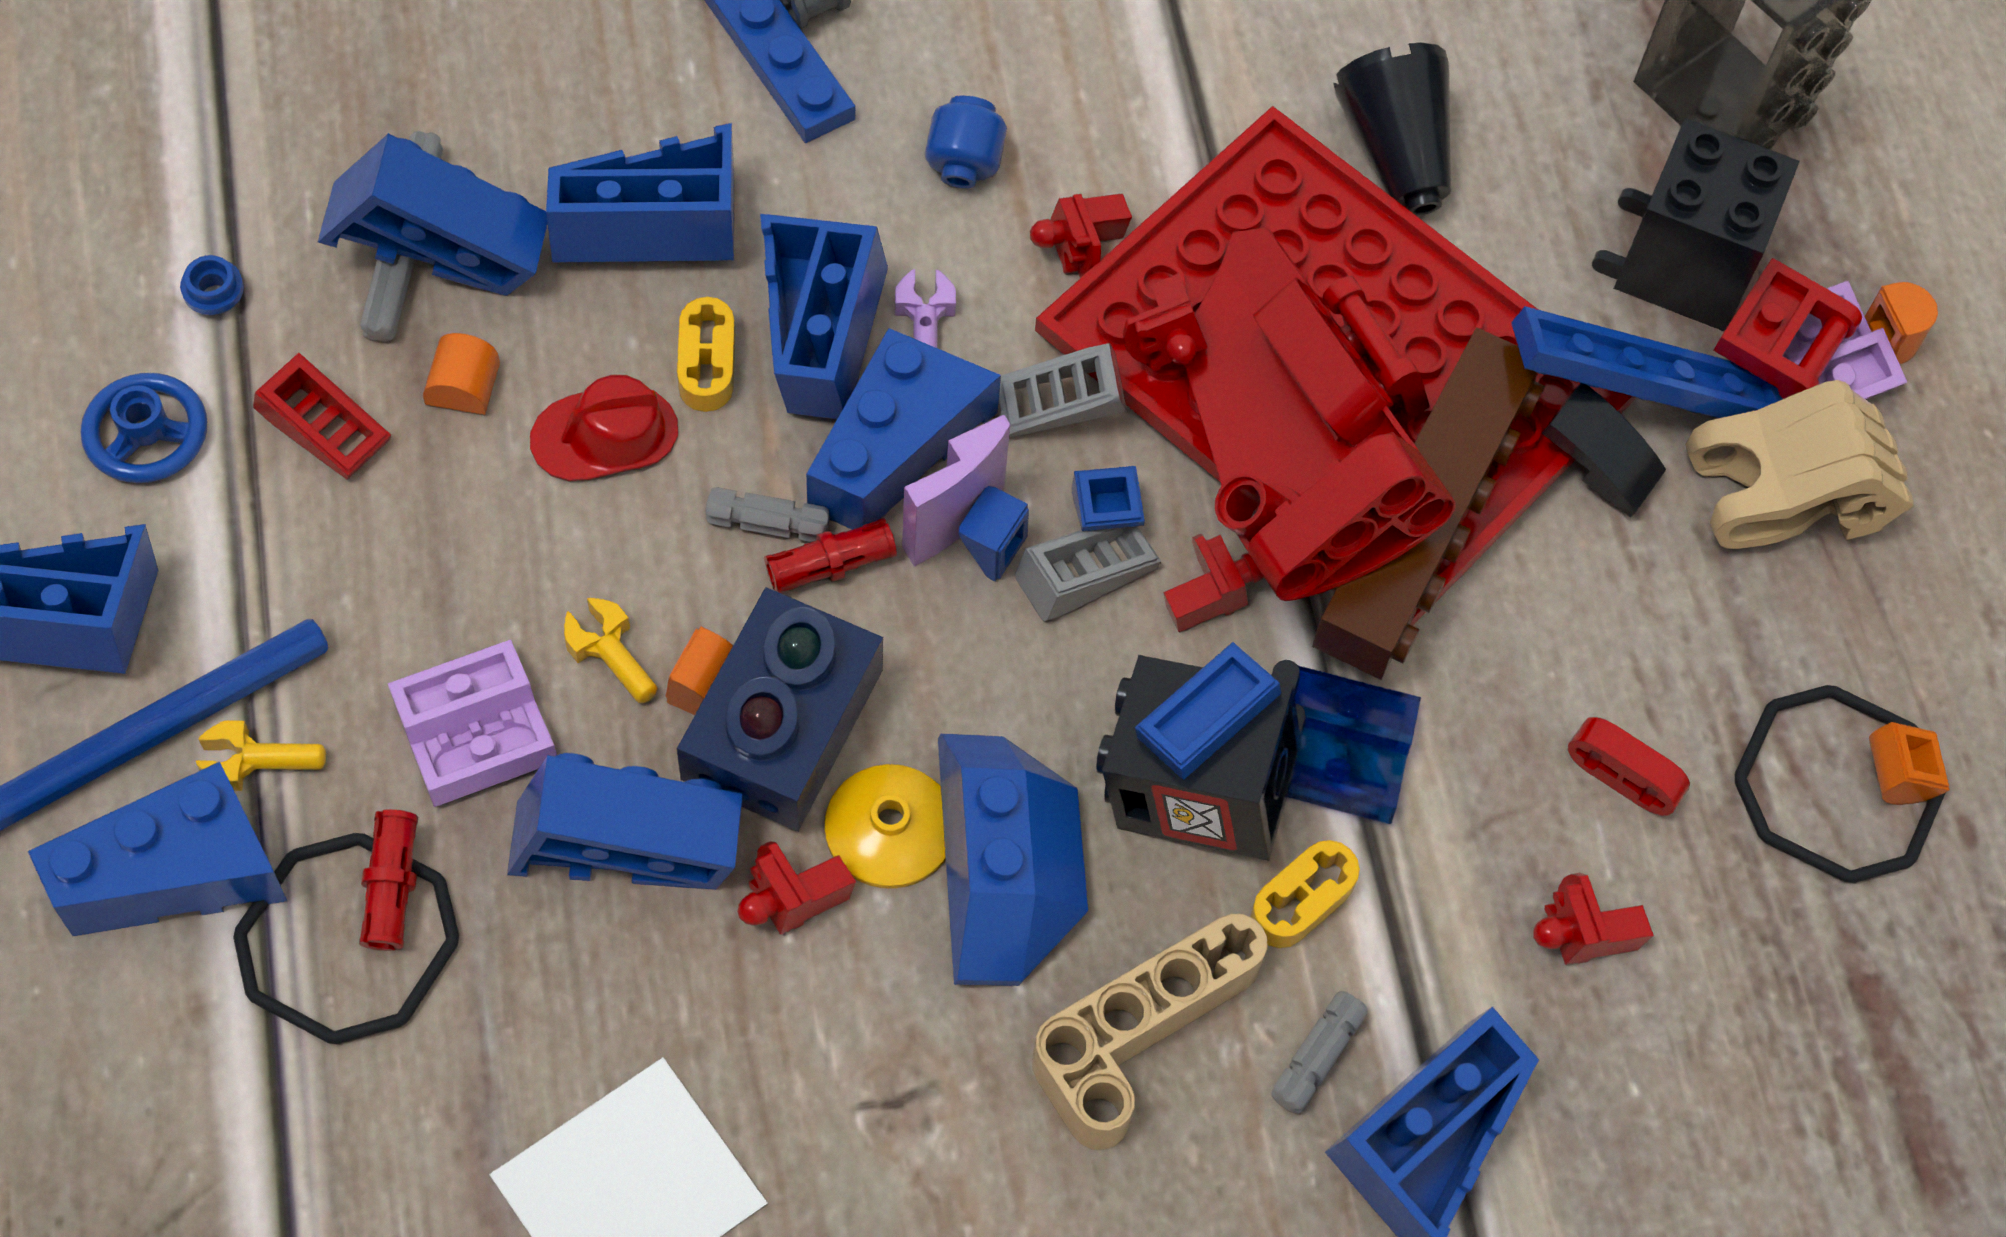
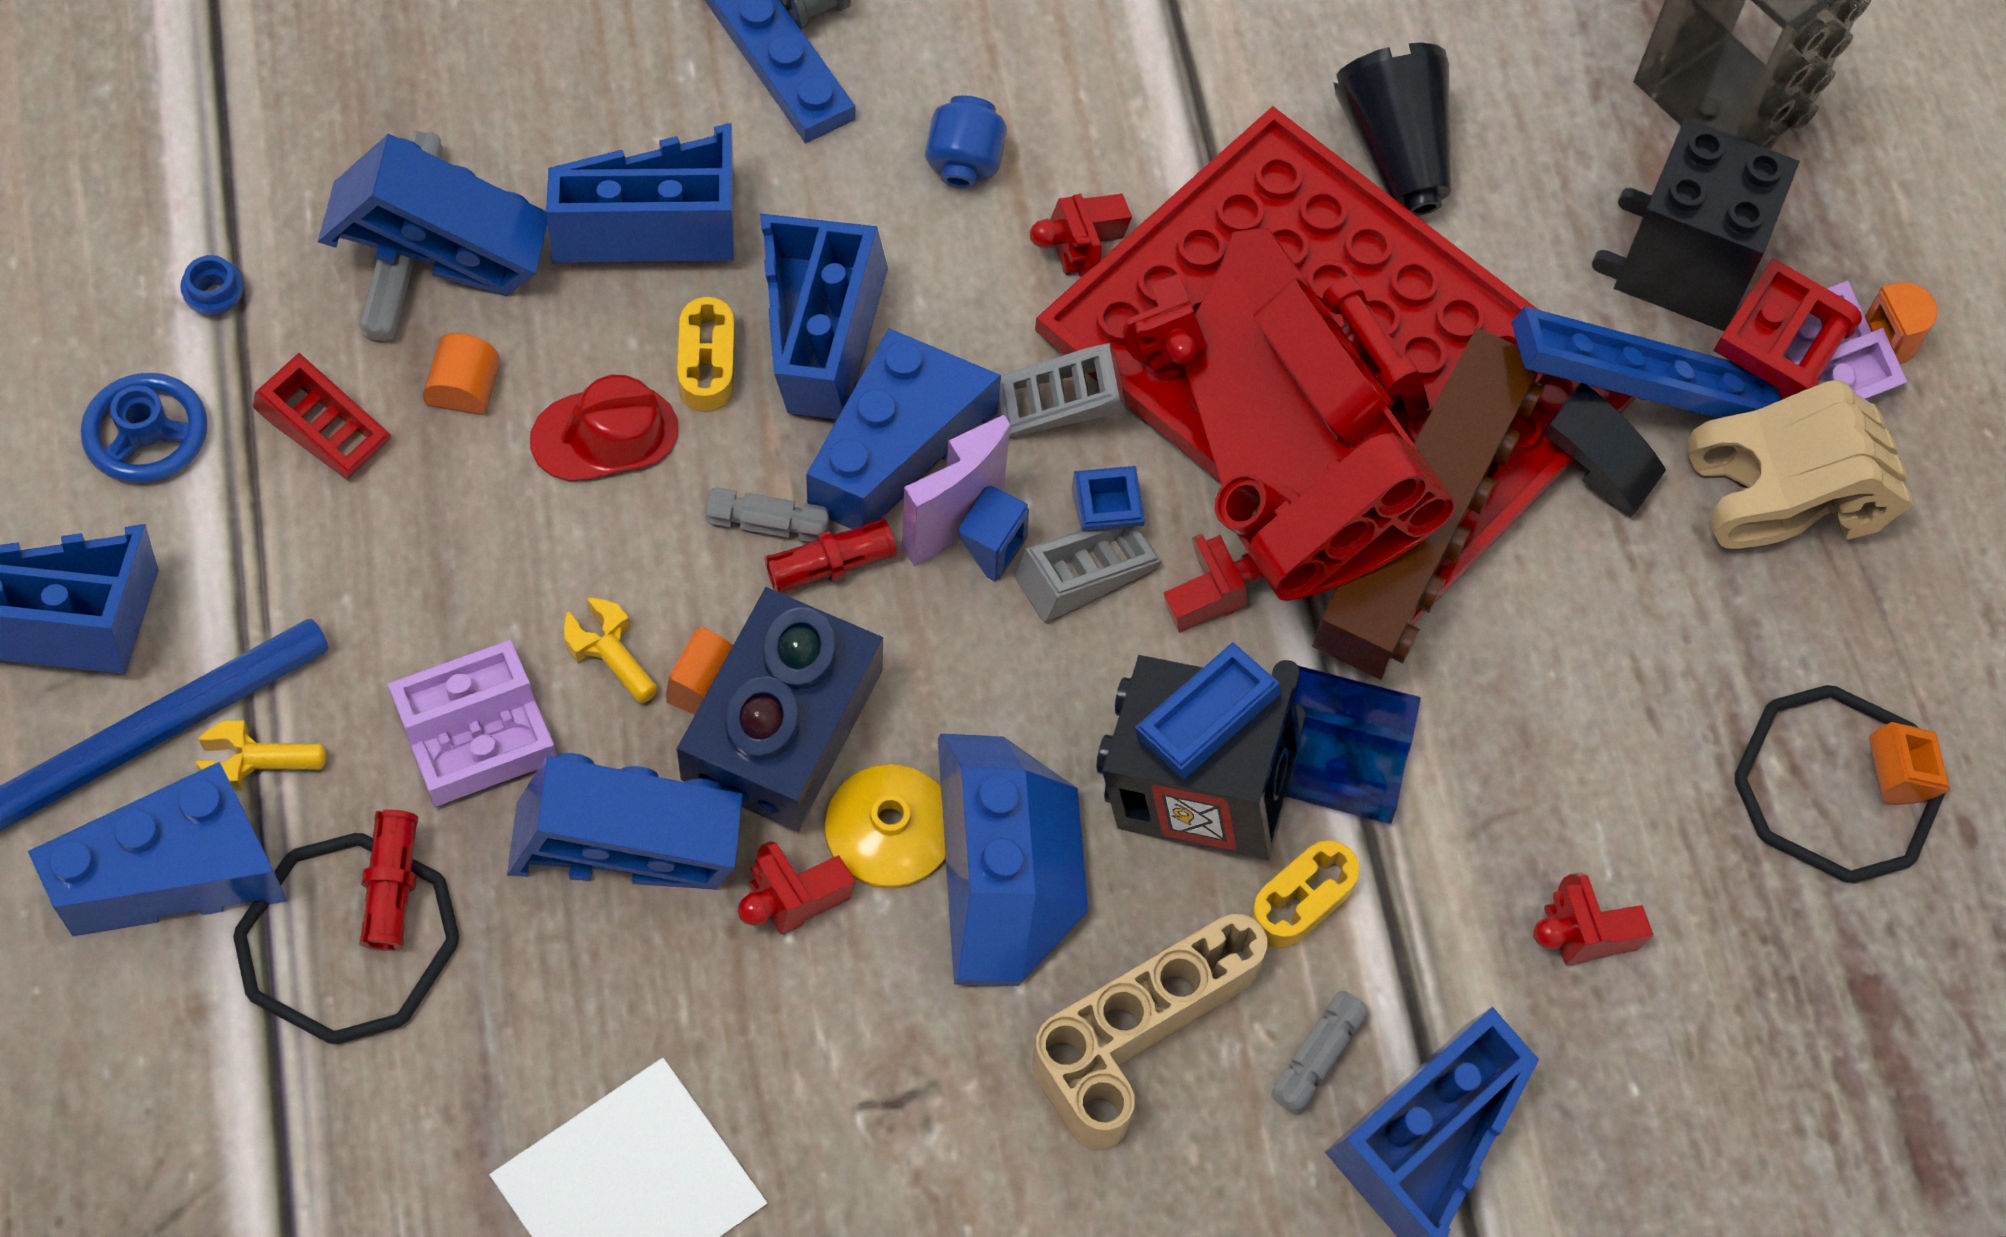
(925, 315): lavender bar -> none
(1628, 766): red beam -> none

